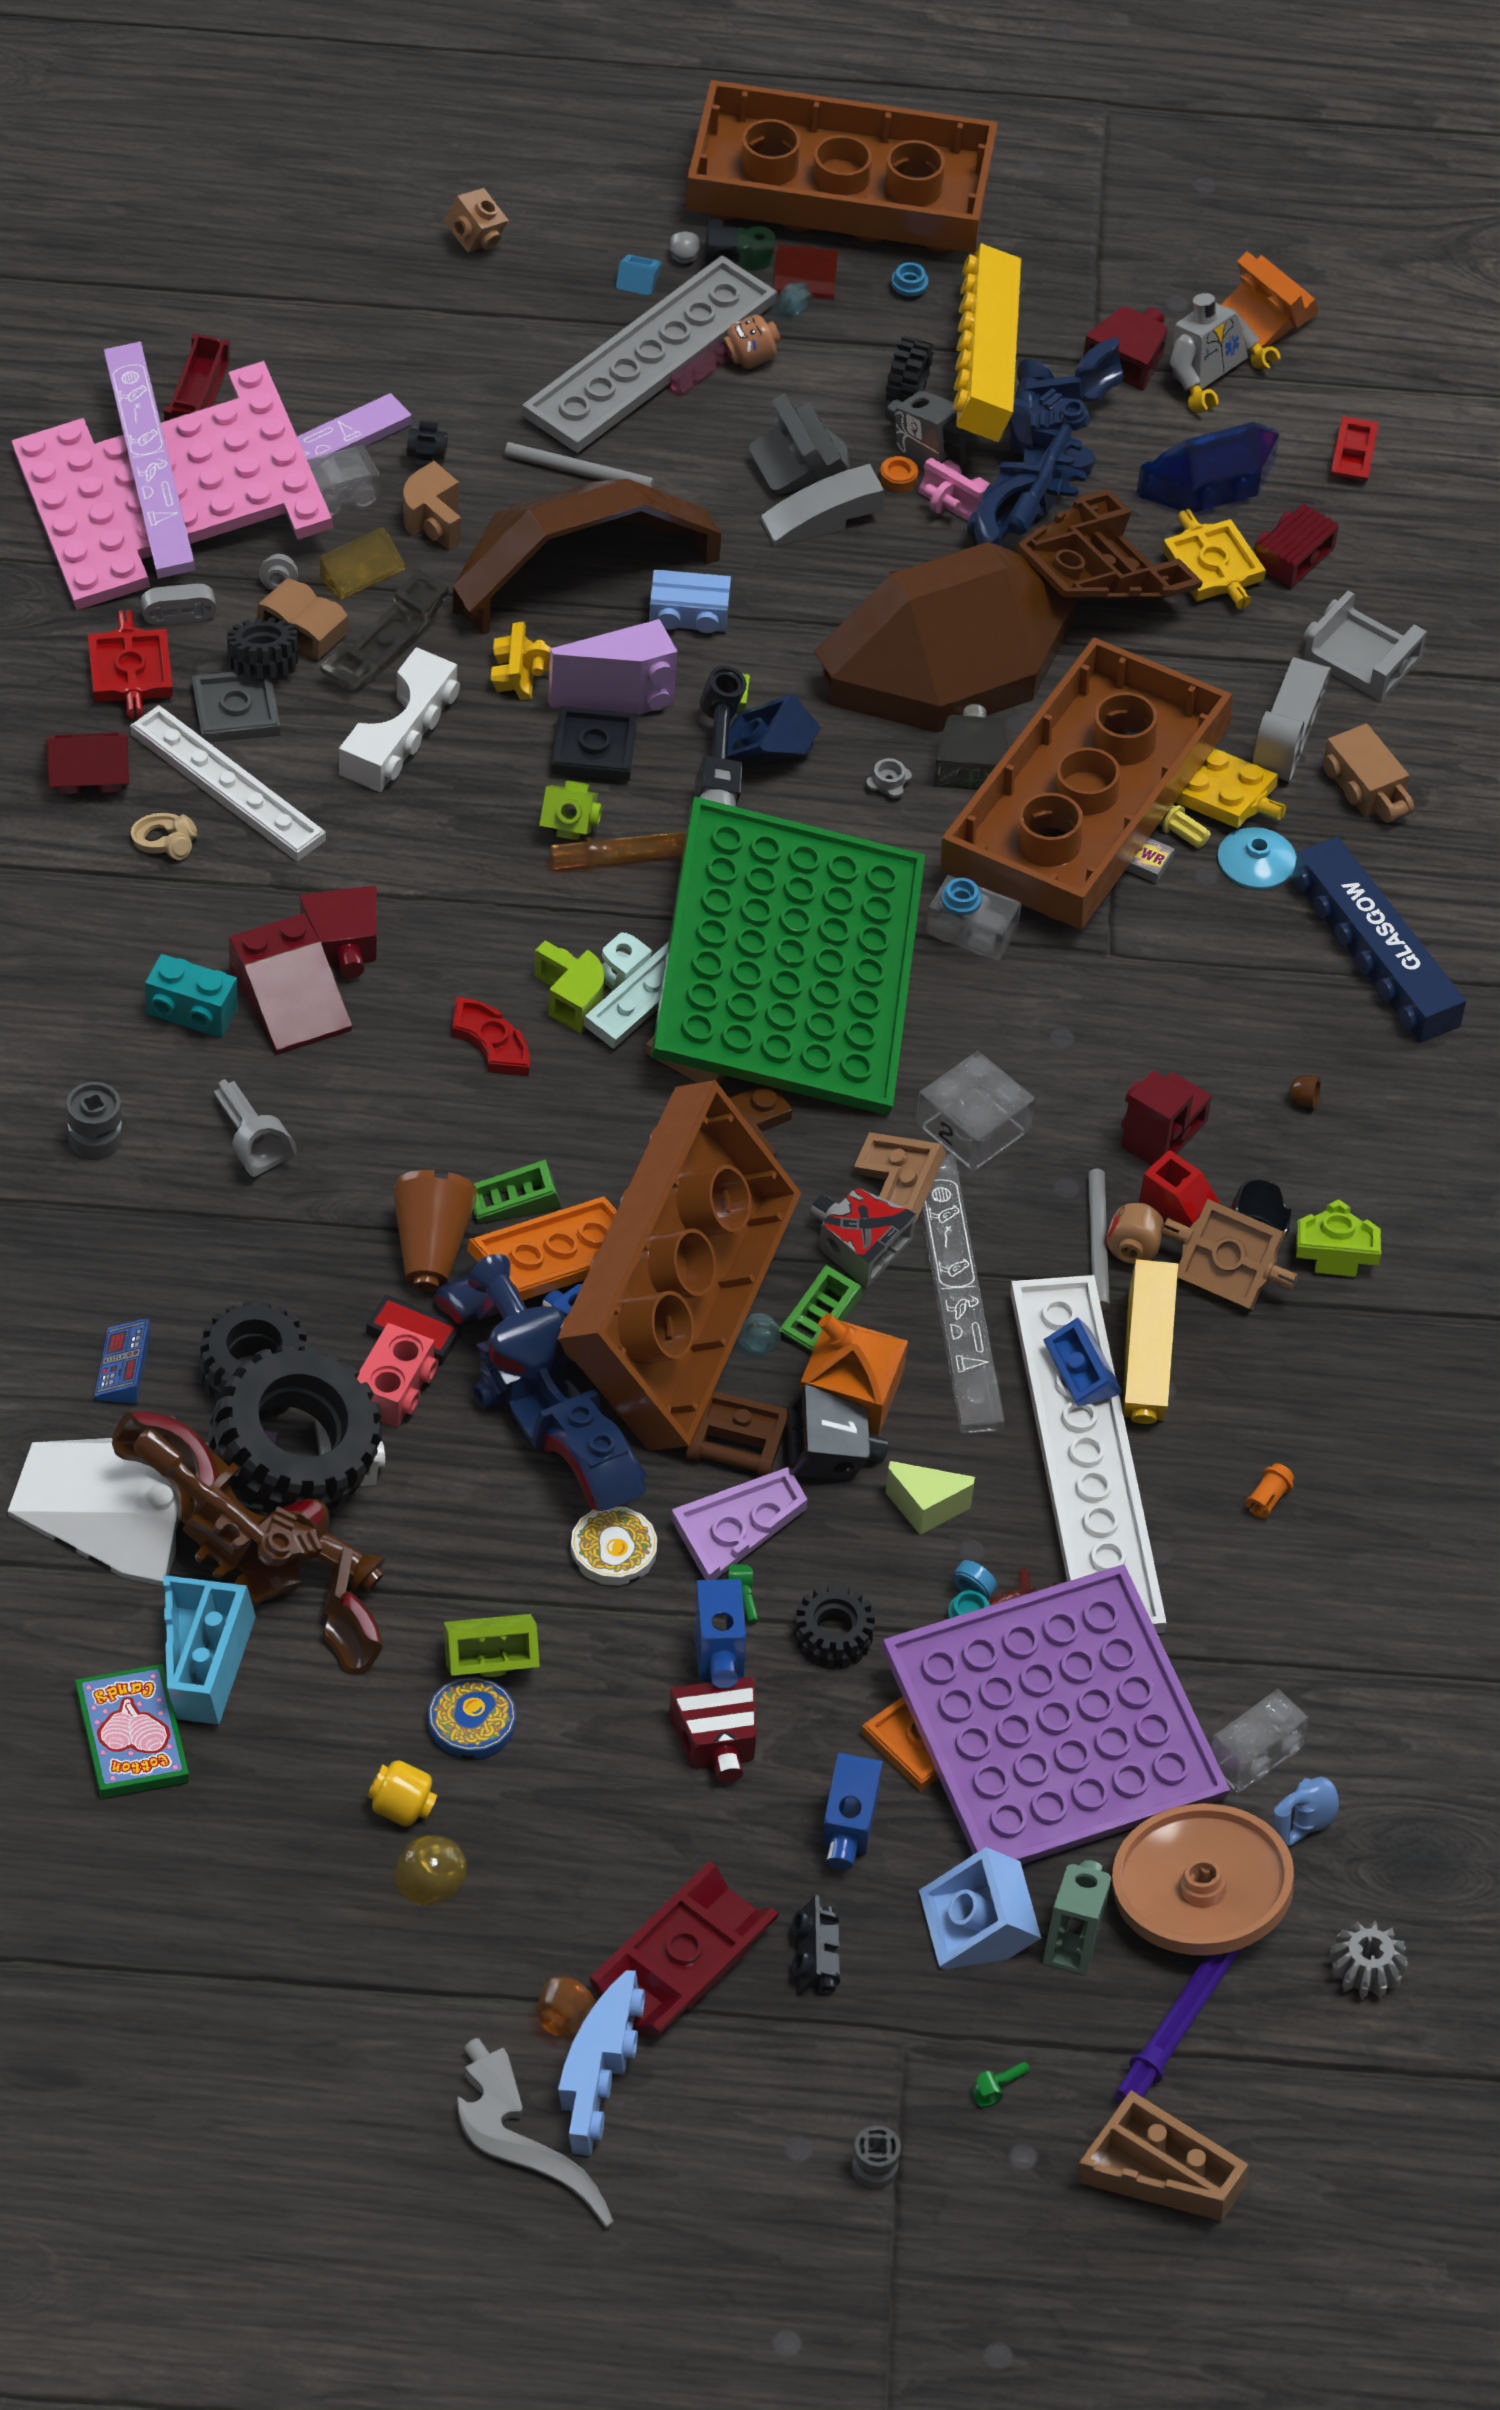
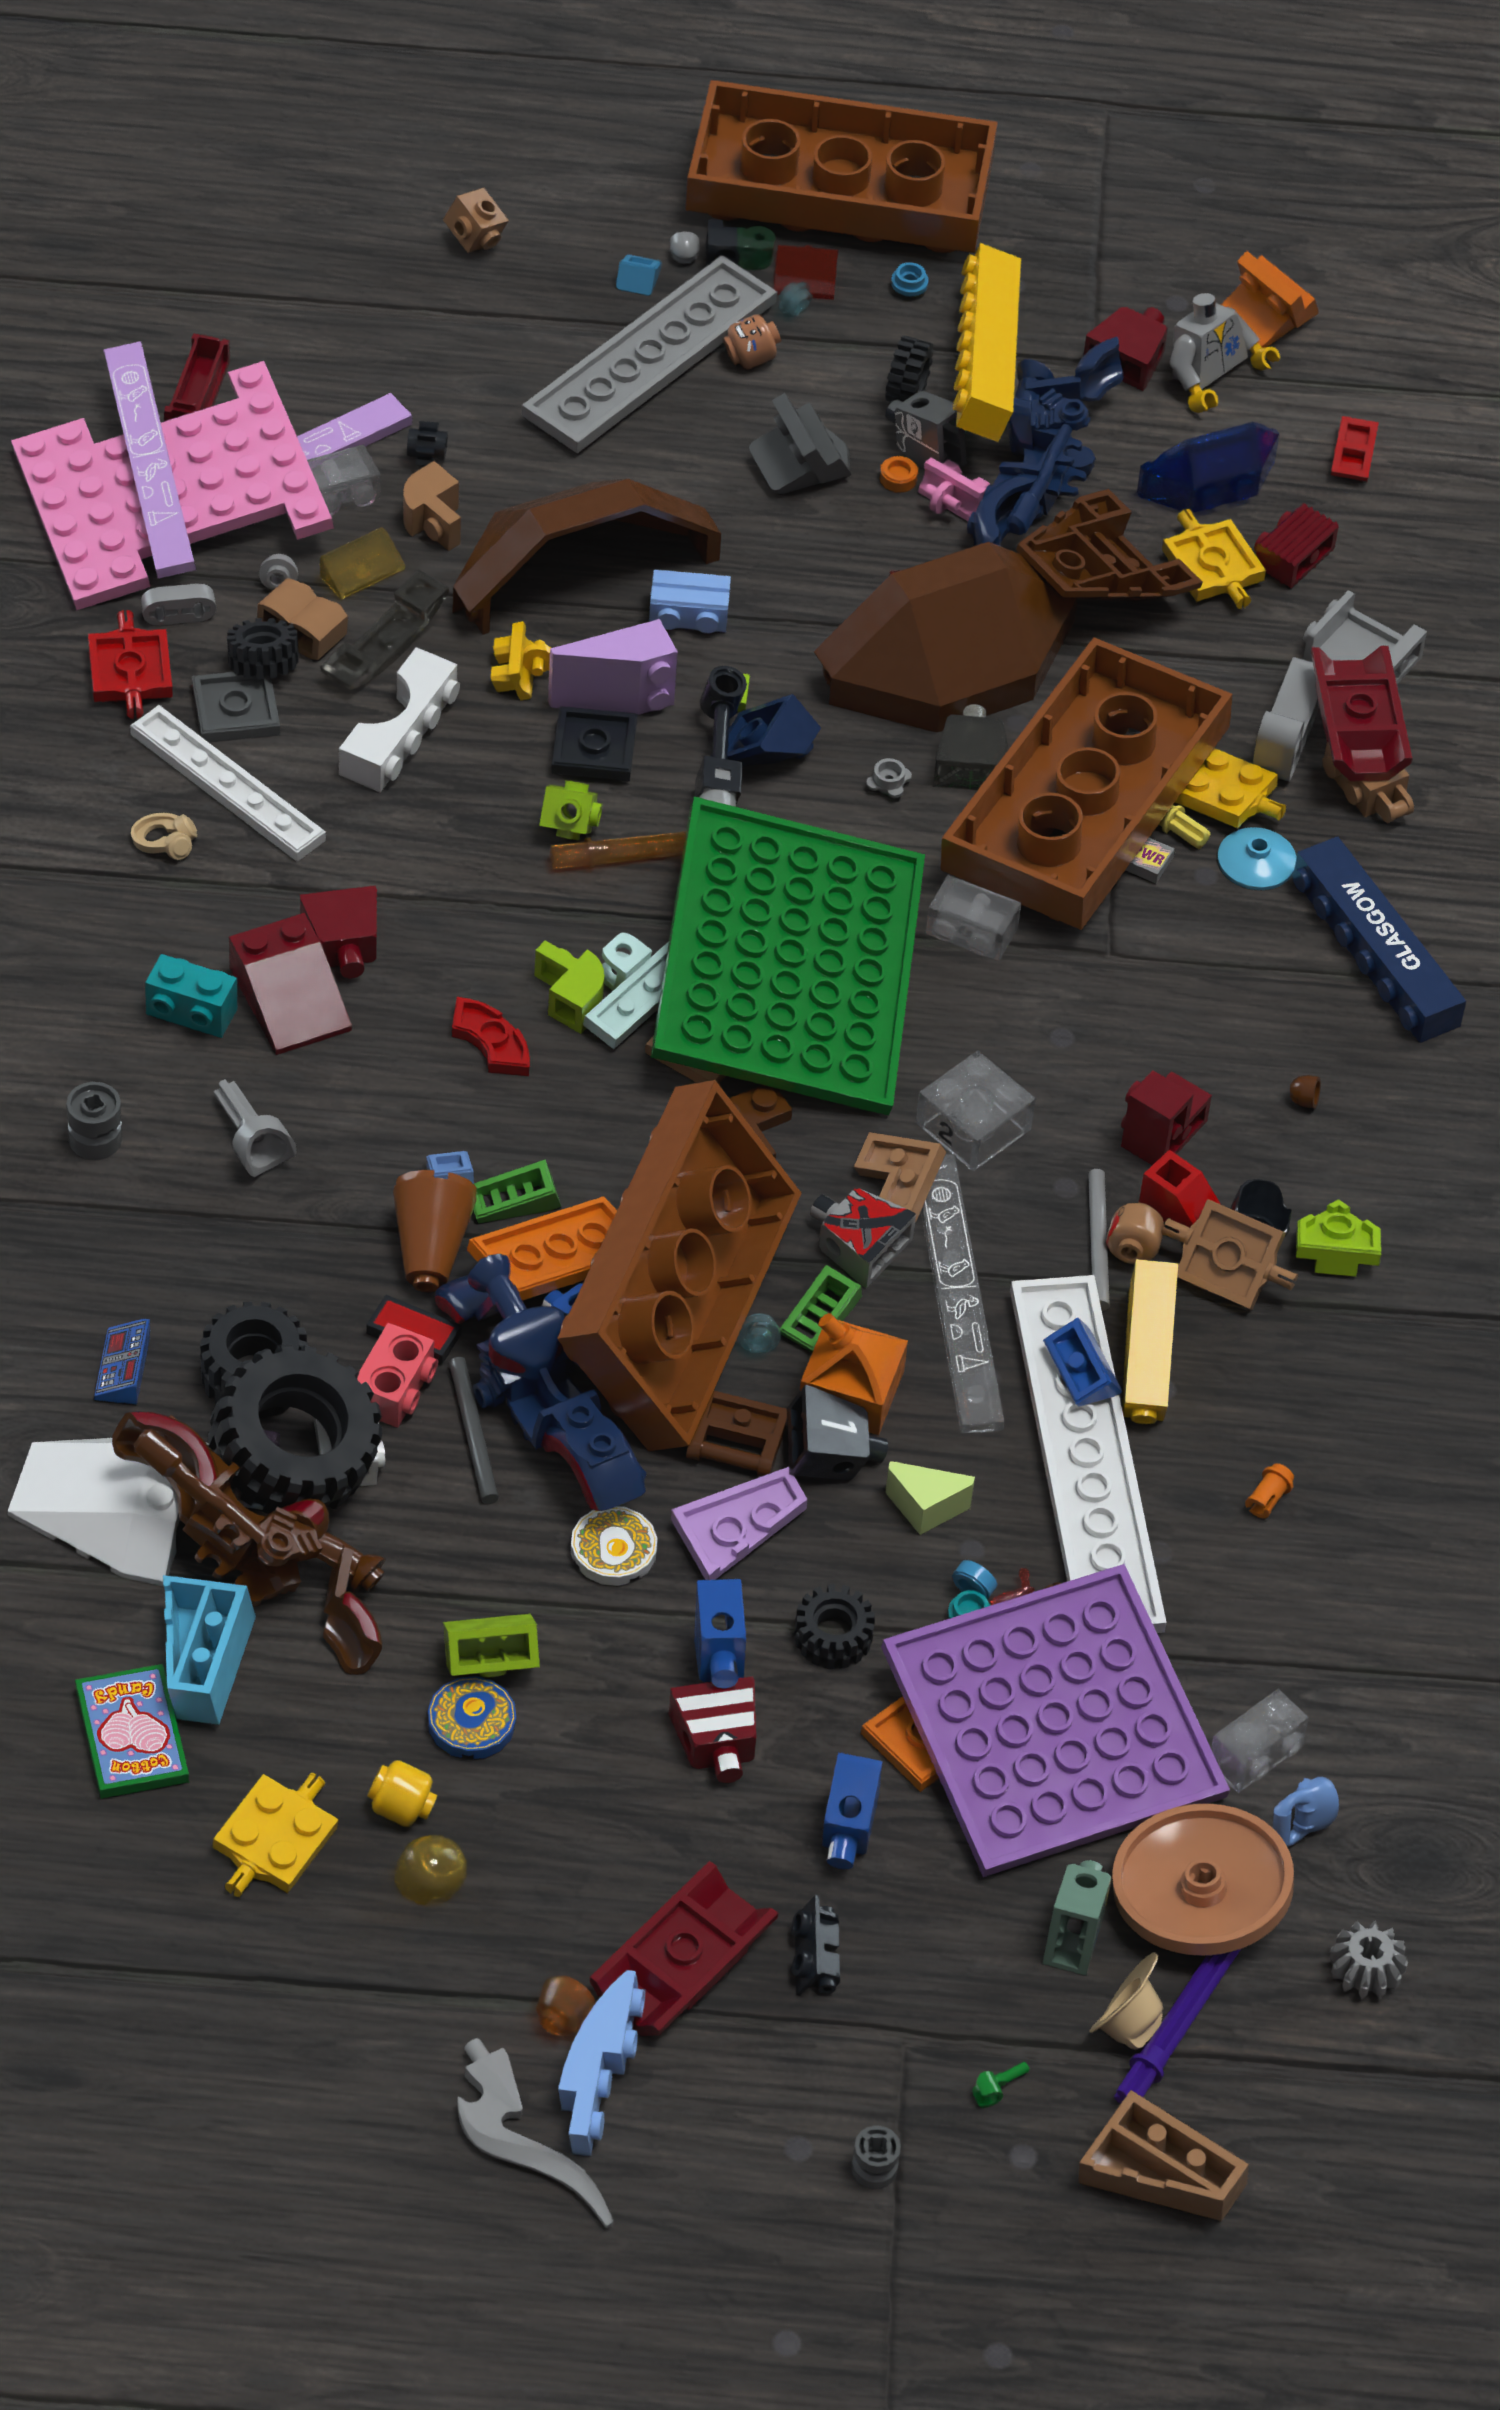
(88, 760): dark red slope -> none
(275, 1834): none -> yellow plate
(452, 1162): none -> medium blue tile
(473, 1430): none -> dark grey bar
(572, 465): light grey bar -> none
(699, 367): clear pink axle -> none
(745, 1573): green hand -> none
(824, 506): light grey slope -> none
(961, 897): dark azure plate -> none
(980, 1911): light blue slope -> none
(1134, 2009): none -> tan piece
(1362, 715): none -> dark red piece

